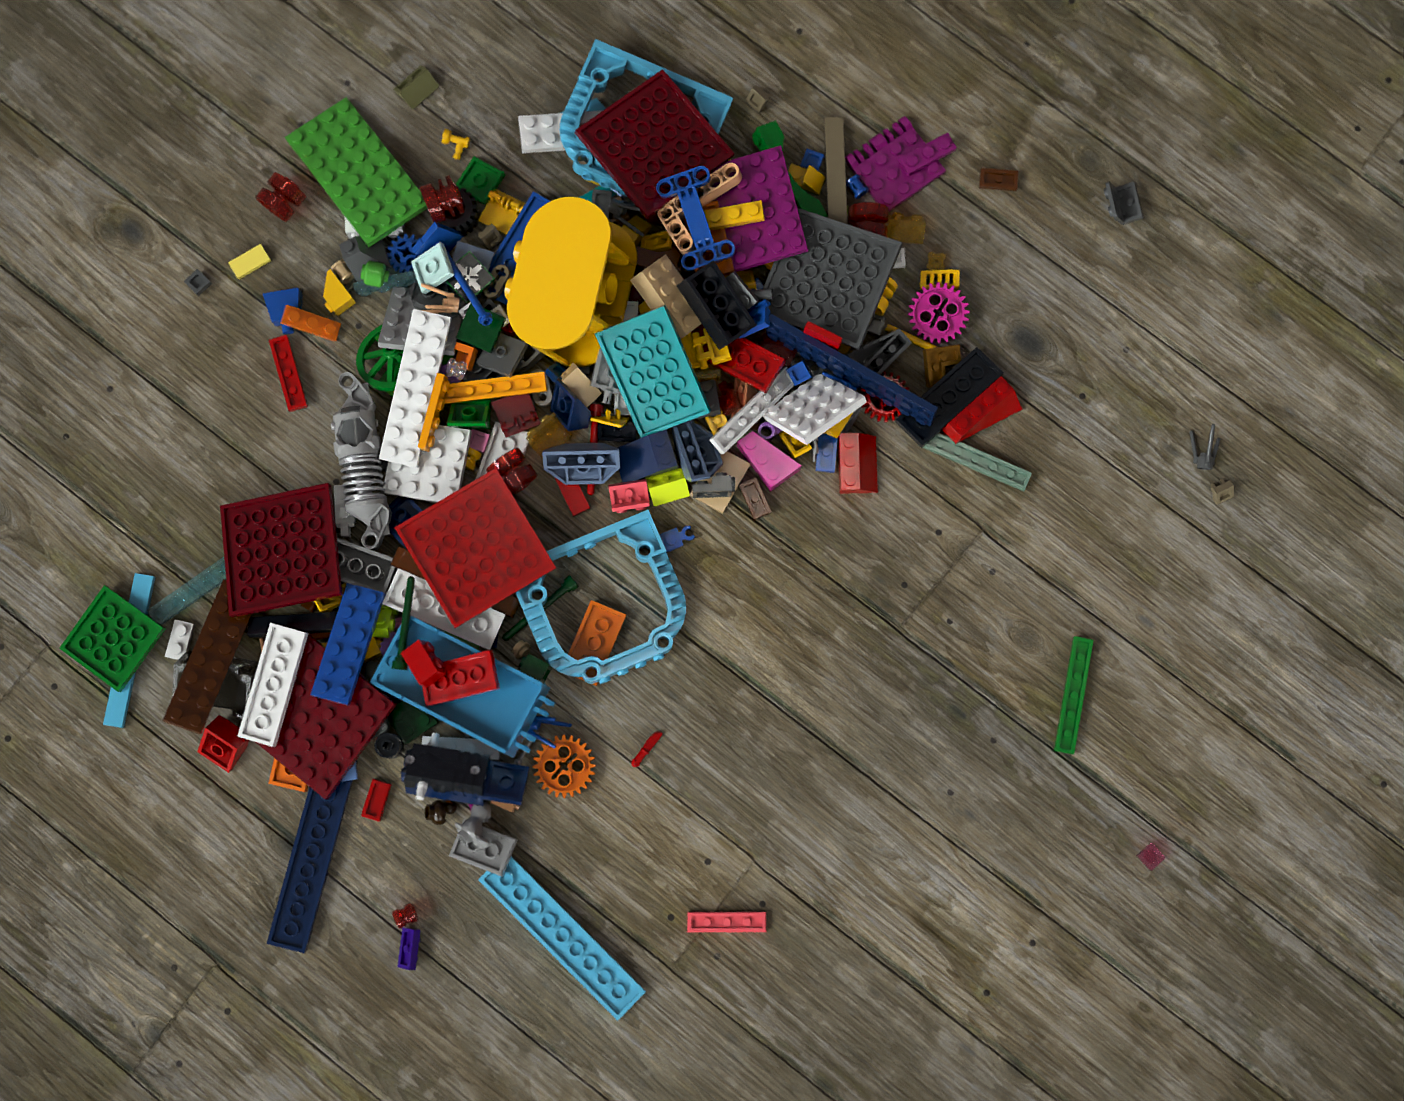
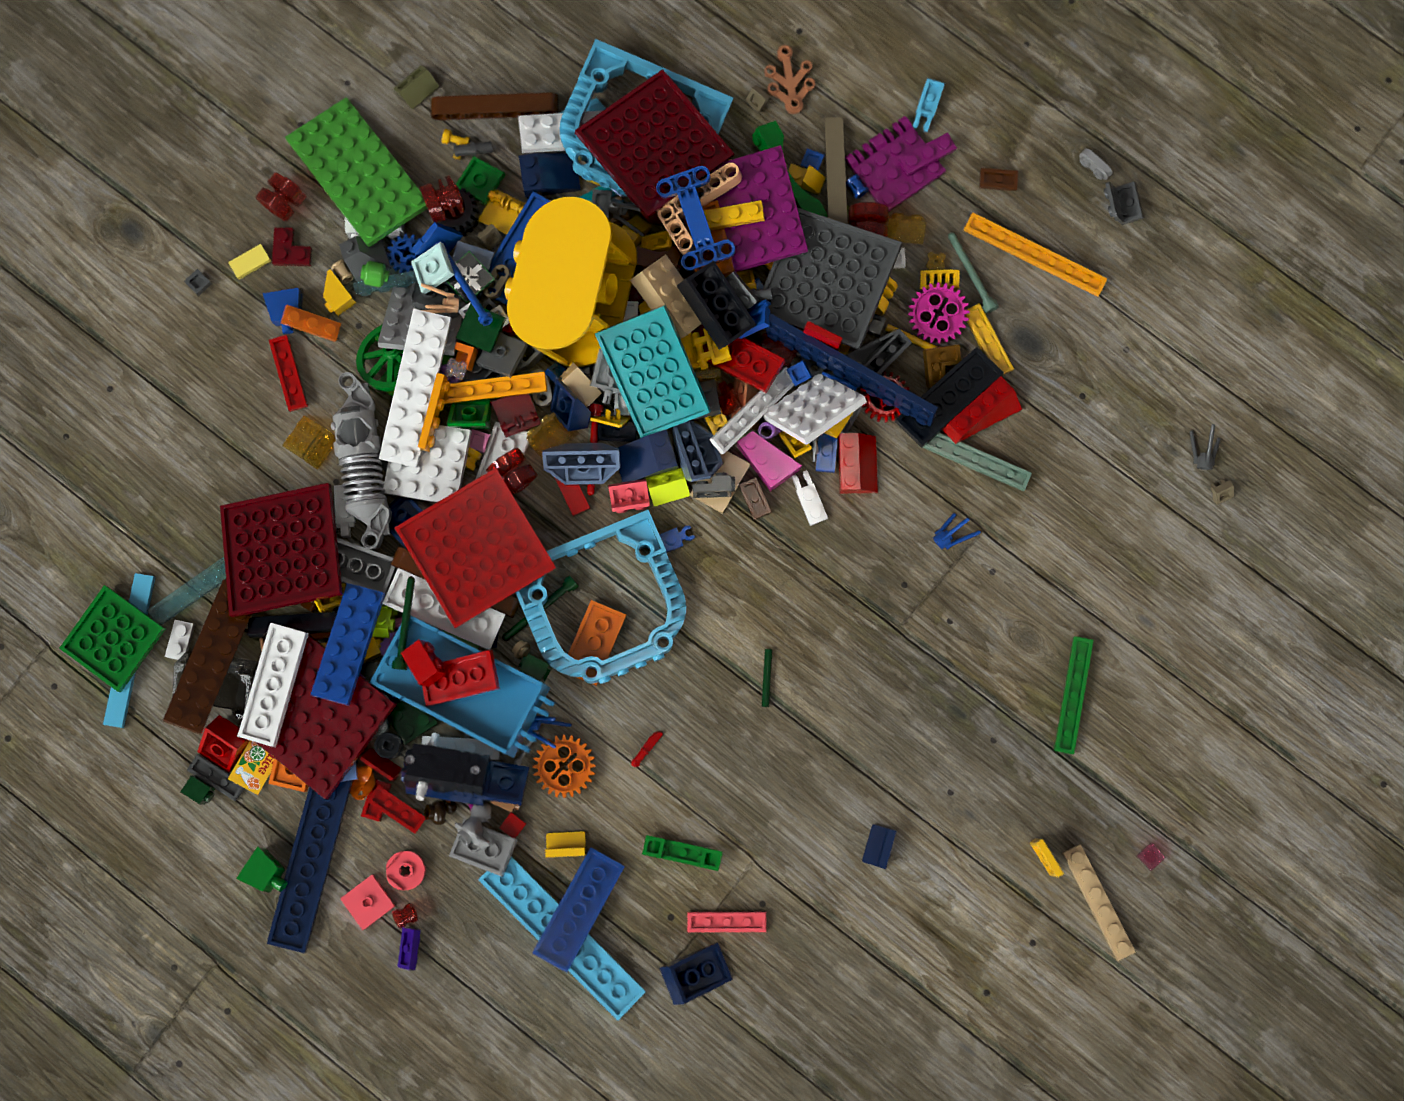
(198, 790): none -> dark green brick
(215, 777): none -> dark grey tile
(252, 768): none -> sticker
(263, 872): none -> green torso
(286, 253): none -> dark red plate
(310, 442): none -> clear yellow bracket
(364, 783): none -> orange piece
(367, 902): none -> coral plate
(381, 765): none -> red slope
(396, 809): none -> red plate
(405, 859): none -> coral plate
(473, 148): none -> dark grey pin
(493, 106): none -> reddish brown beam
(512, 825): none -> red tile
(548, 174): none -> dark blue slope
(565, 844): none -> yellow panel
(578, 910): none -> blue plate
(682, 852): none -> green slope
(695, 974): none -> dark blue slope
(766, 678): none -> dark green bar
(789, 82): none -> nougat plant
(810, 500): none -> white hinge
(879, 846): none -> dark blue panel
(928, 102): none -> medium azure hinge
(943, 539): none -> blue plant
(987, 338): none -> yellow tile
(989, 303): none -> sand green piece
(1035, 254): none -> light orange plate
(1046, 857): none -> yellow tile
(1097, 165): none -> light grey plate
(1098, 902): none -> tan plate

